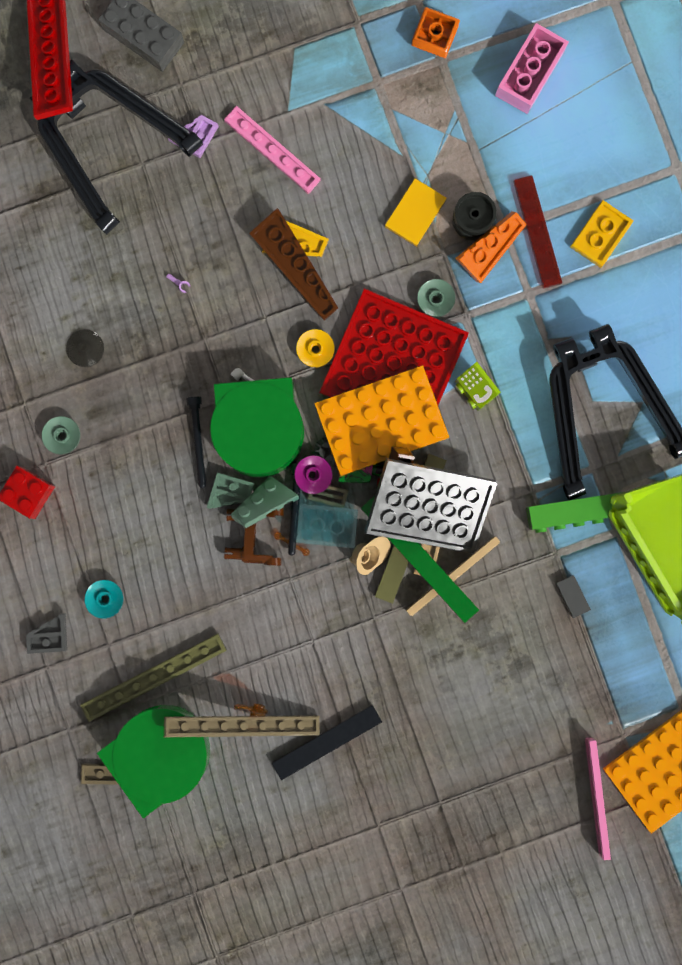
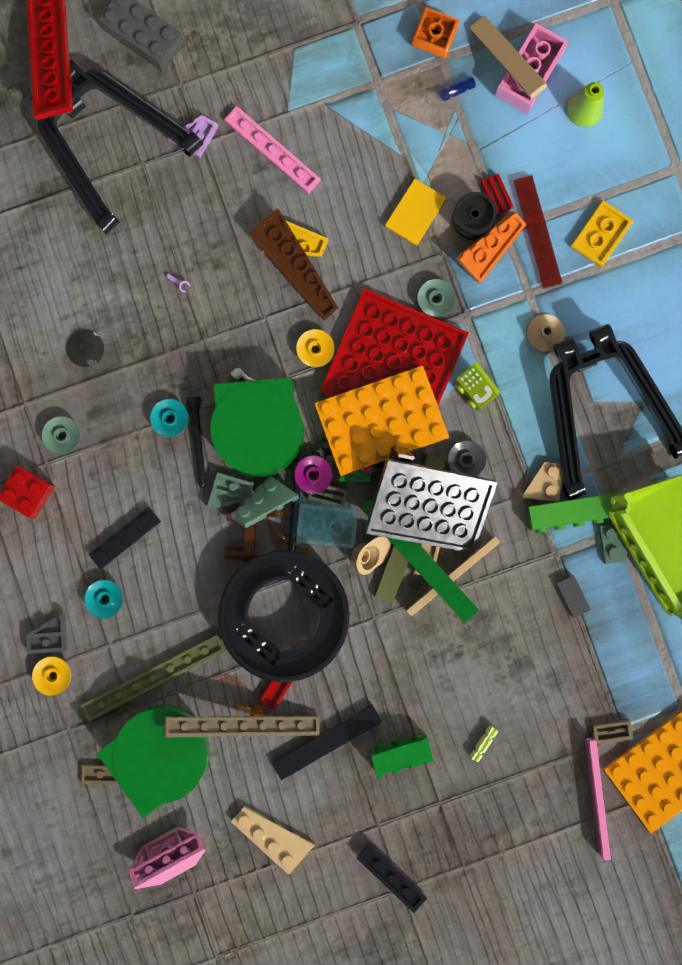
(42, 676): none -> yellow dish
(124, 538): none -> black plate
(166, 857): none -> bright pink wedge
(167, 408): none -> teal dish
(254, 650): none -> black piece
(273, 839): none -> tan wing
(274, 694): none -> red tile
(392, 877): none -> black plate
(401, 754): none -> green wedge
(457, 88): none -> clear blue axle
(468, 449): none -> dark grey dish
(483, 743): none -> yellowish green axle
(503, 190): none -> red tile
(508, 57): none -> tan tile
(538, 338): none -> tan dish
(546, 483): none -> tan wing
(586, 105): none -> lime cone
(595, 733): none -> dark tan tile
(612, 545): none -> sand green wing

